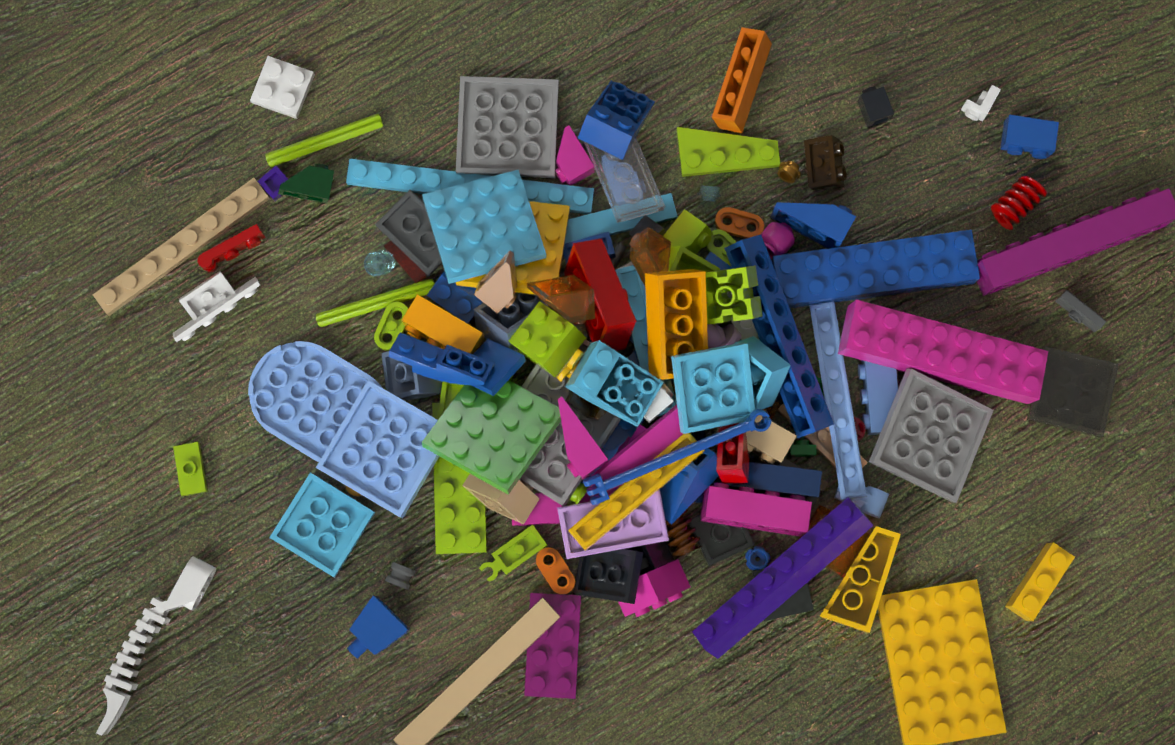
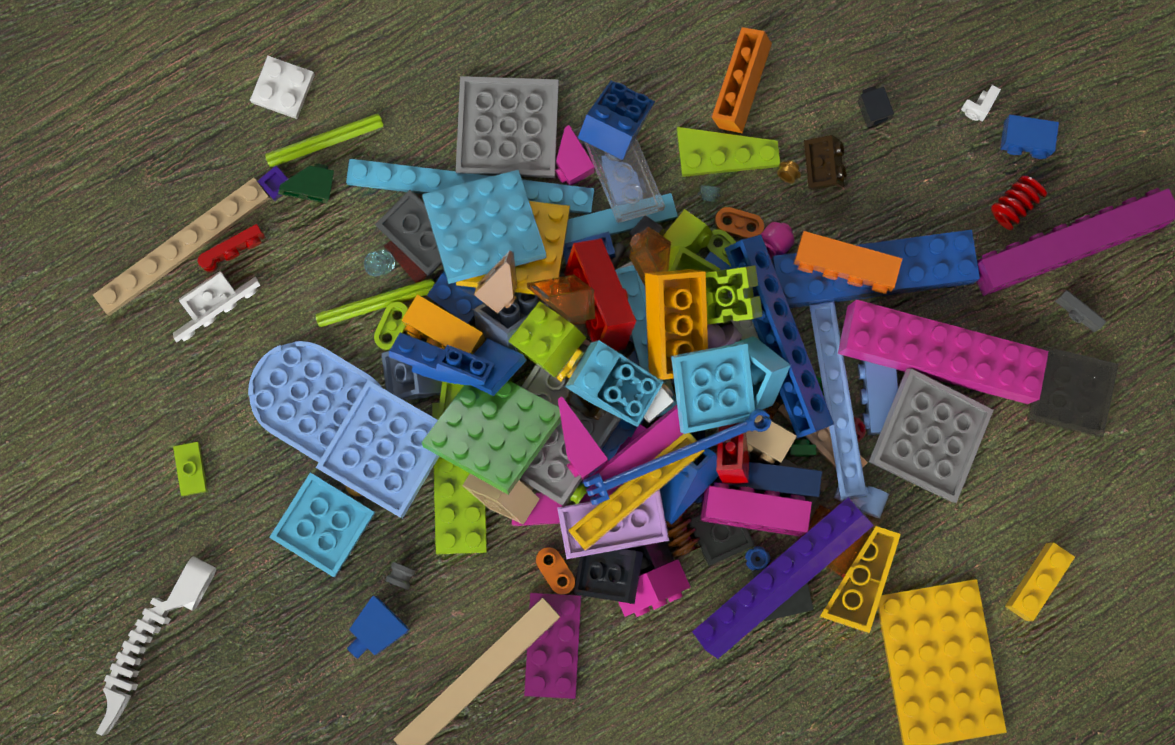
(515, 552): lime plate -> none
(819, 222): blue slope -> none
(847, 262): none -> orange brick

